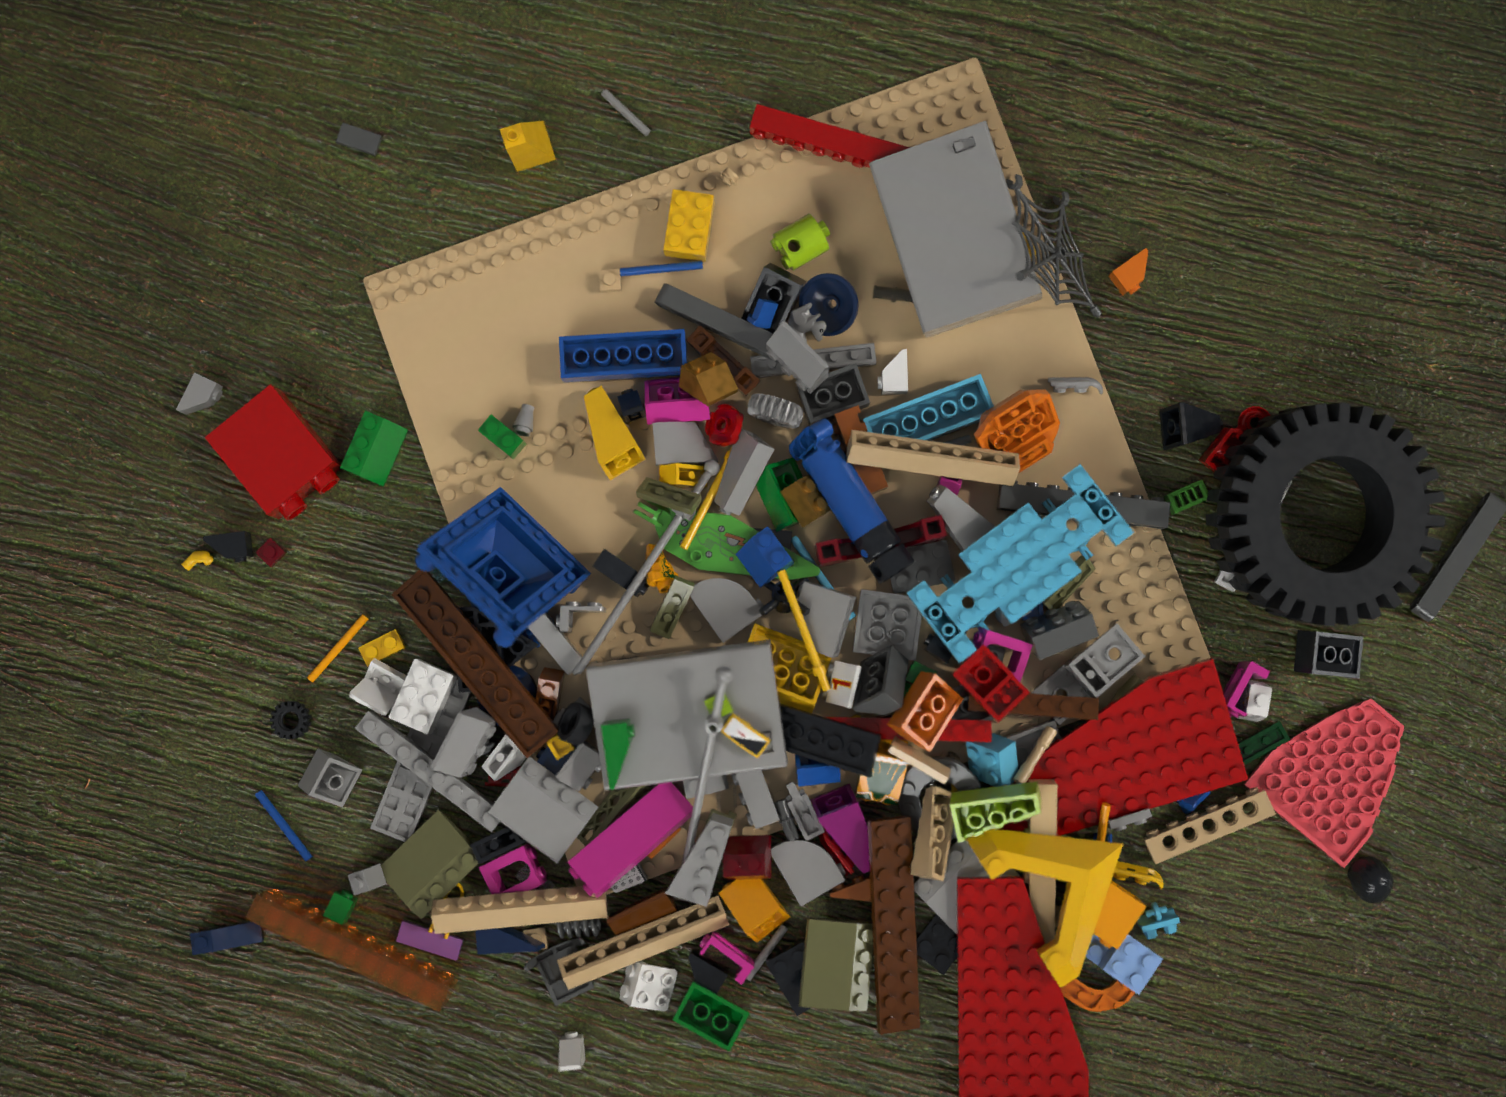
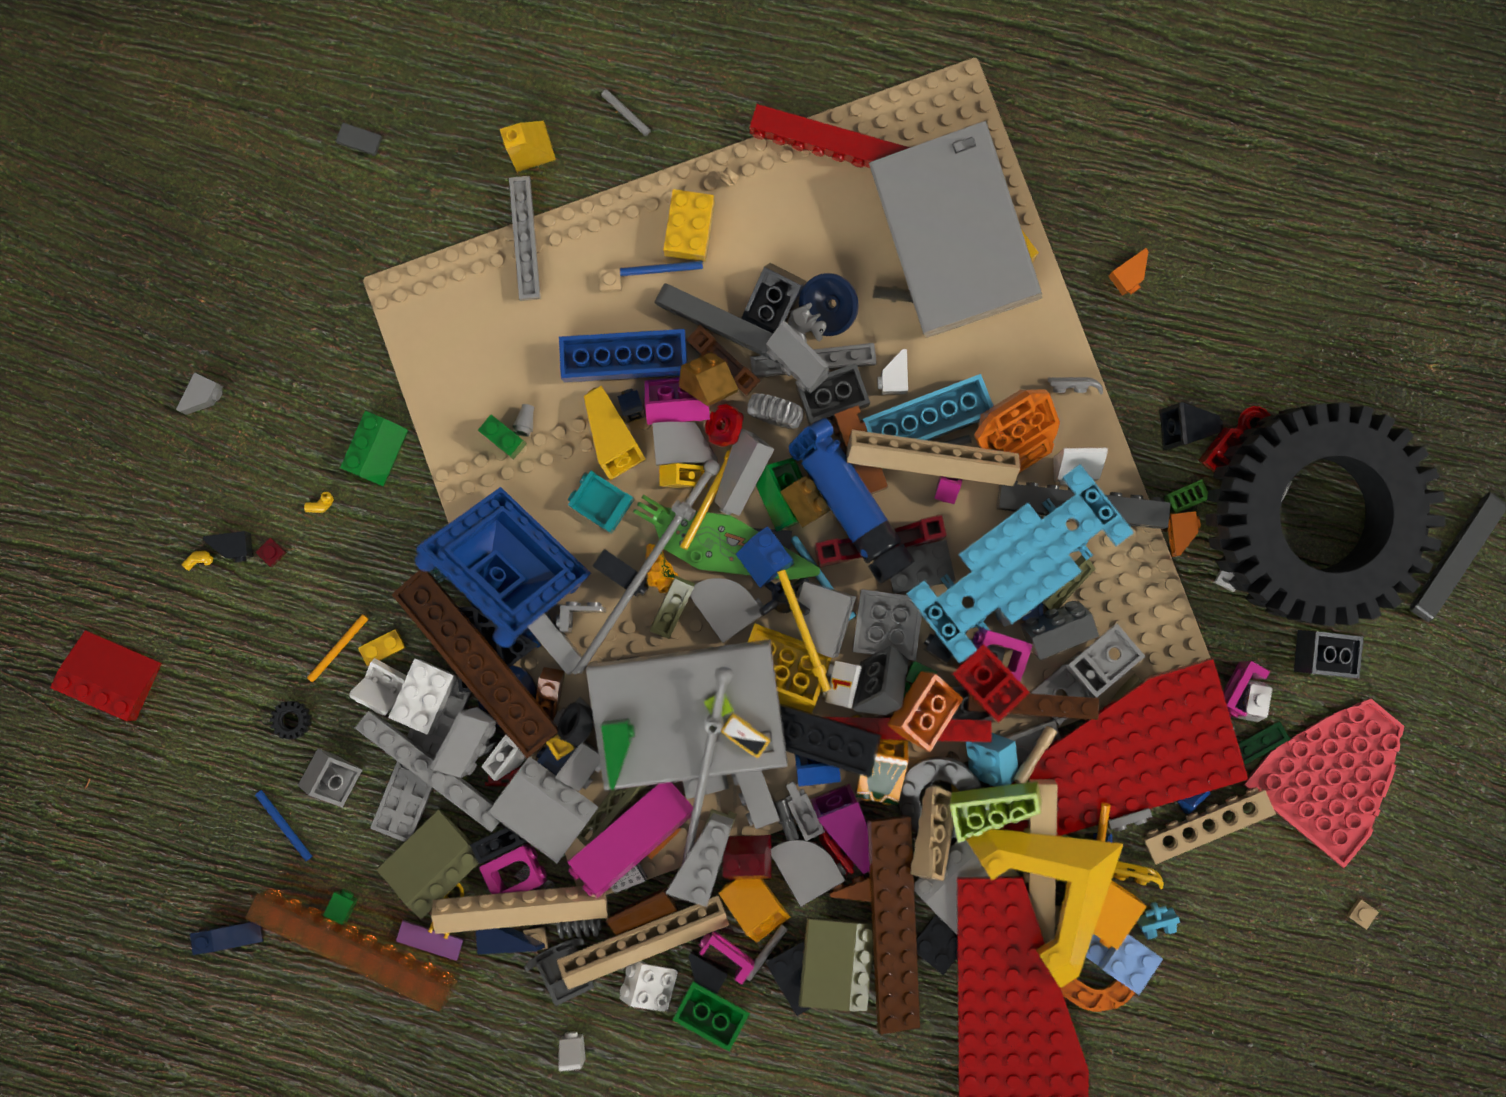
(106, 676): none -> red slope
(275, 454): red brick -> none
(321, 506): none -> yellow arm
(367, 879): light grey slope -> none
(524, 238): none -> light grey plate
(600, 501): none -> teal panel
(669, 496): olive plate -> none
(763, 313): blue tile -> none
(808, 239): lime cylinder -> none
(919, 760): tan tile -> none
(959, 518): light grey slope -> none
(1054, 254): dark grey animal -> none
(1090, 458): none -> white slope
(1181, 531): none -> orange slope
(1362, 914): none -> tan plate
(1370, 879): black piece -> none

